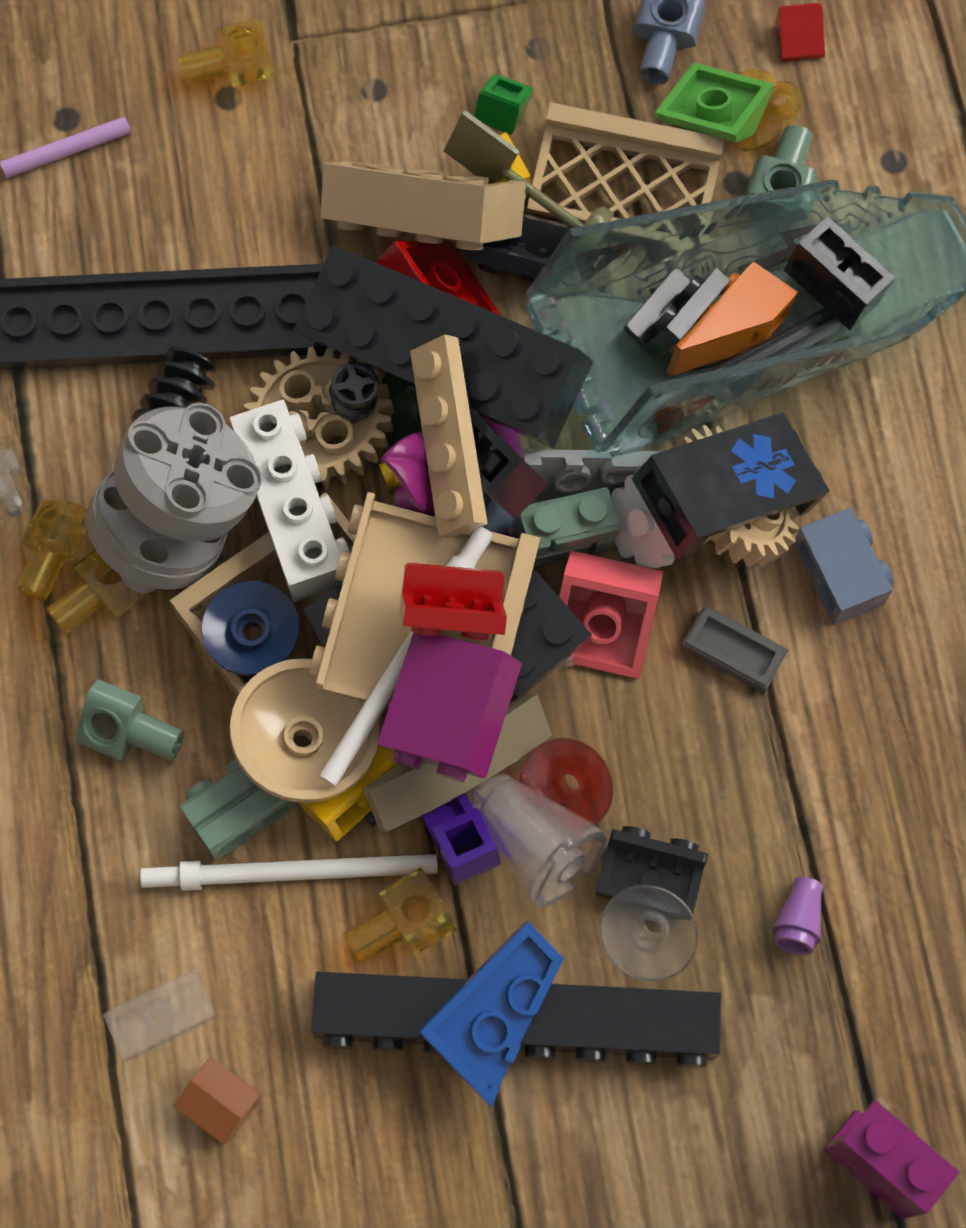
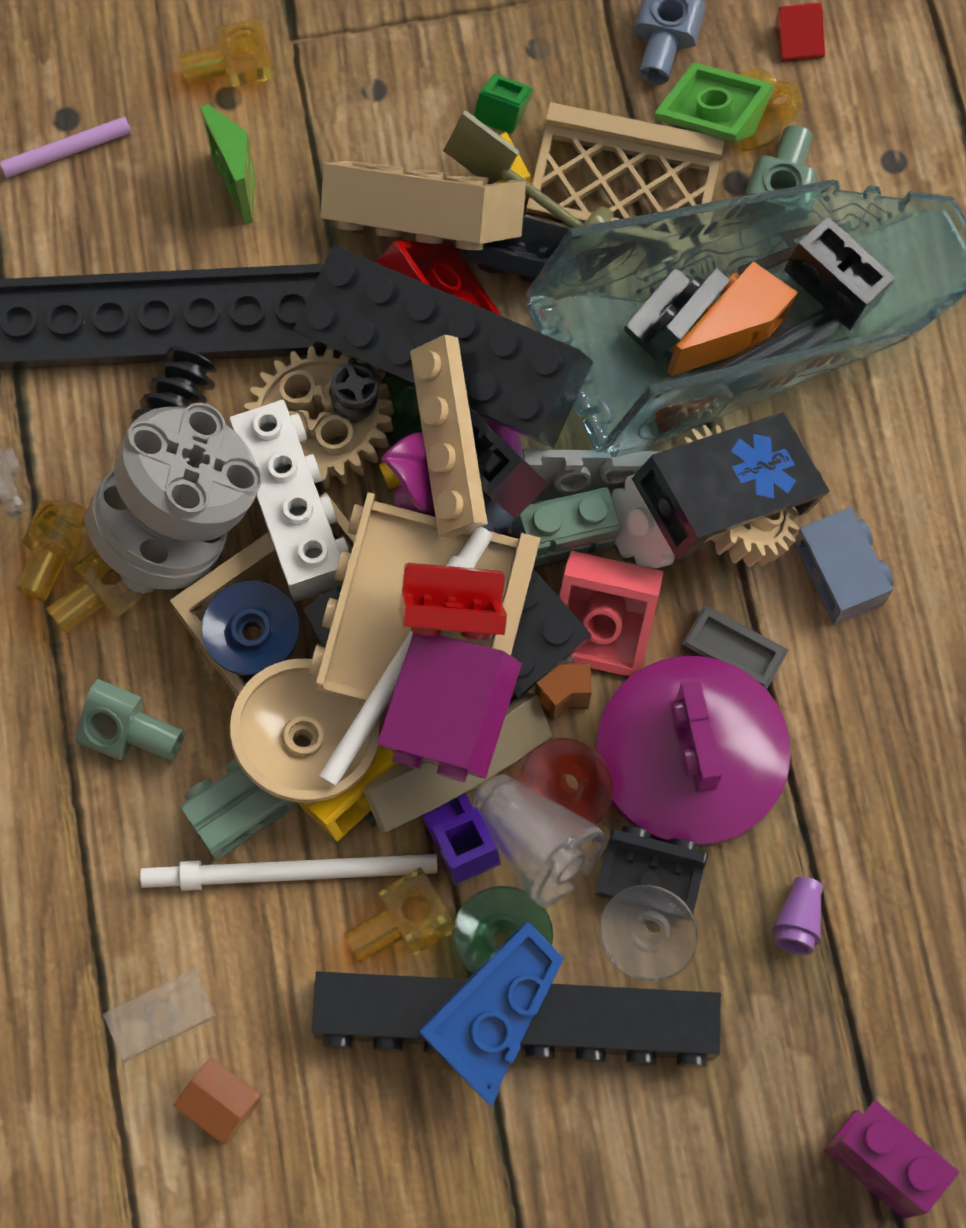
(233, 159): none -> bright green slope
(494, 912): none -> clear green dish
(564, 689): none -> dark orange piece
(694, 750): none -> magenta bracket

